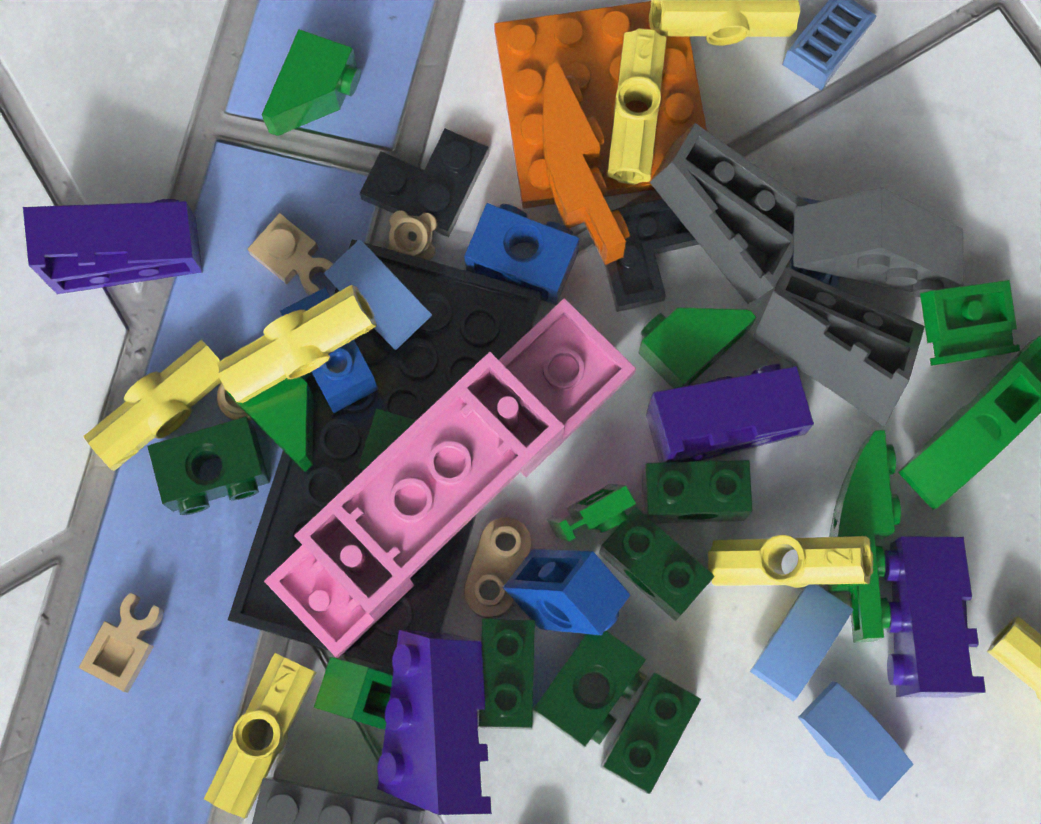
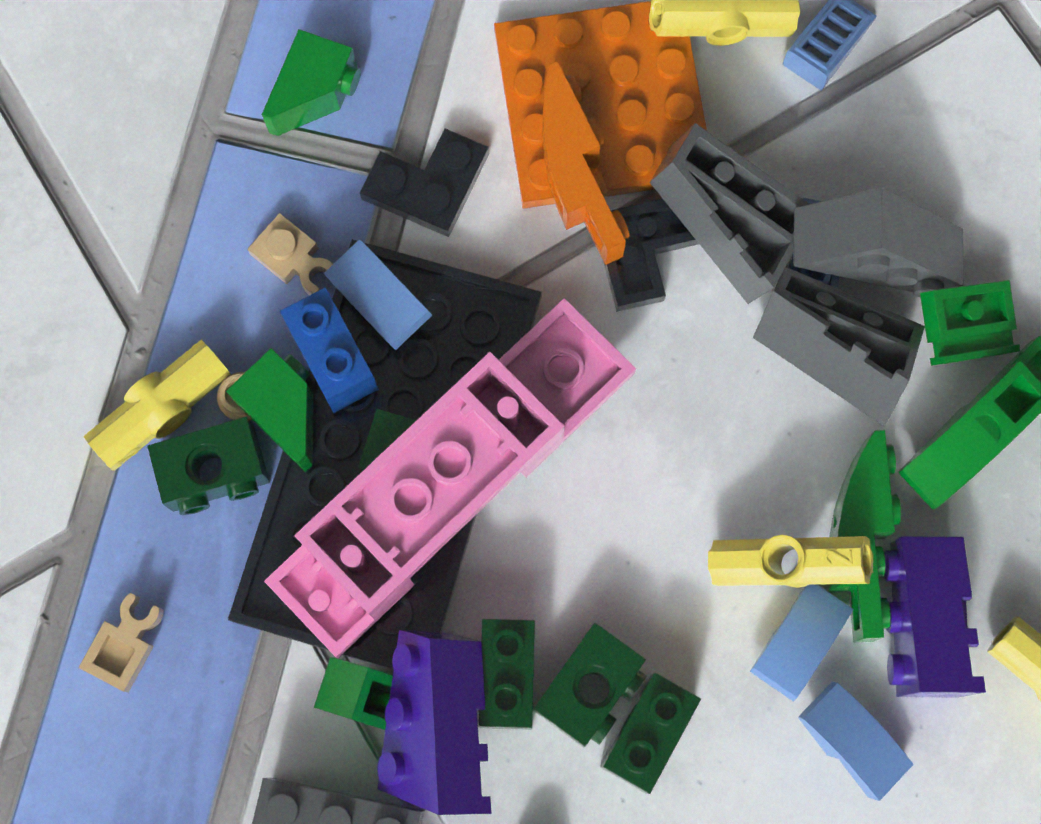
(111, 243): dark purple wedge -> none
(243, 766): light yellow piece -> none
(296, 344): light yellow piece -> none
(422, 225): tan plate -> none
(495, 566): tan plate -> none
(505, 227): blue brick -> none
(567, 591): blue brick -> none
(597, 511): green plate -> none
(638, 81): light yellow piece -> none
(655, 564): dark green brick -> none
(691, 341): green slope -> none
(697, 491): dark green brick -> none
(728, 415): dark purple wedge -> none

